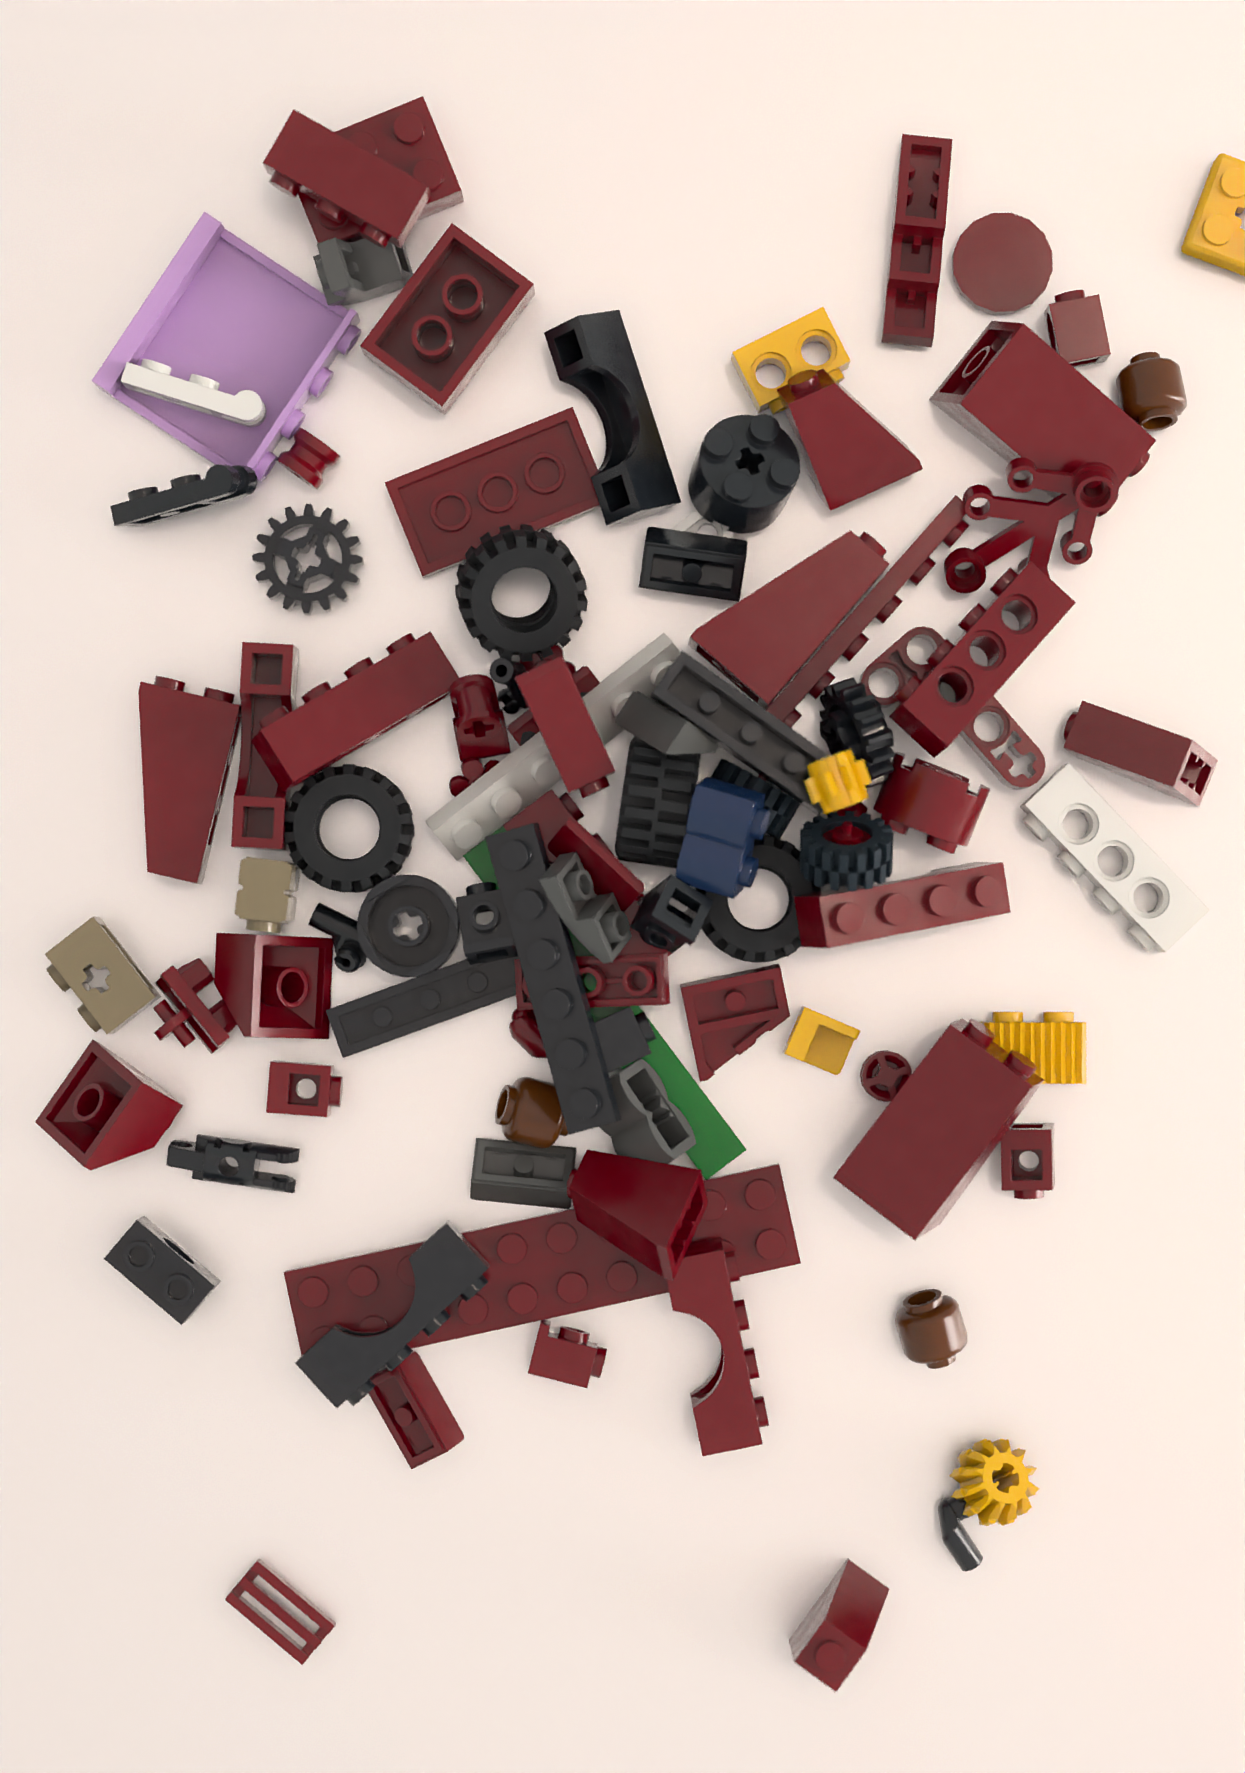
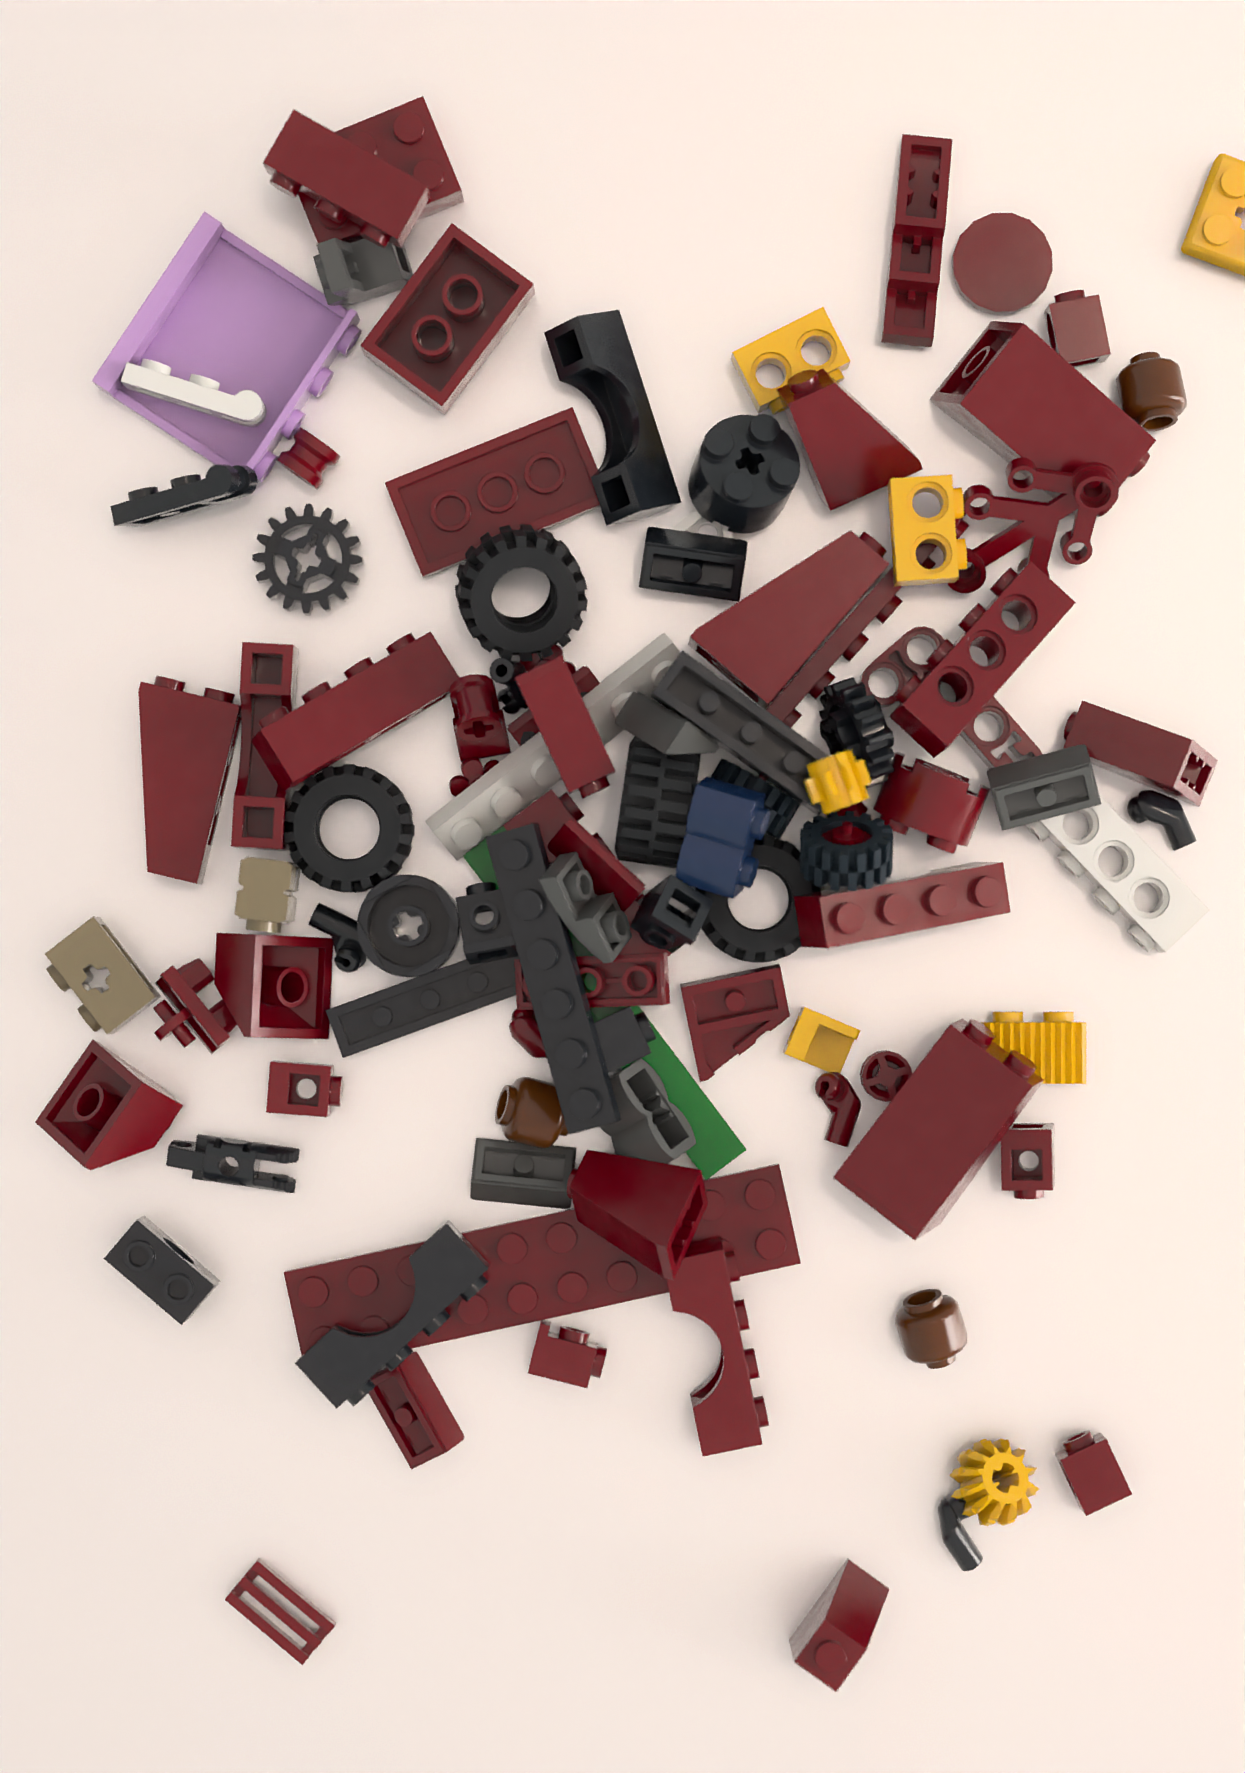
(843, 1105): none -> dark red arm
(911, 530): none -> yellow brick
(1043, 787): none -> dark grey slope
(1092, 1471): none -> dark red brick
(1163, 811): none -> black arm

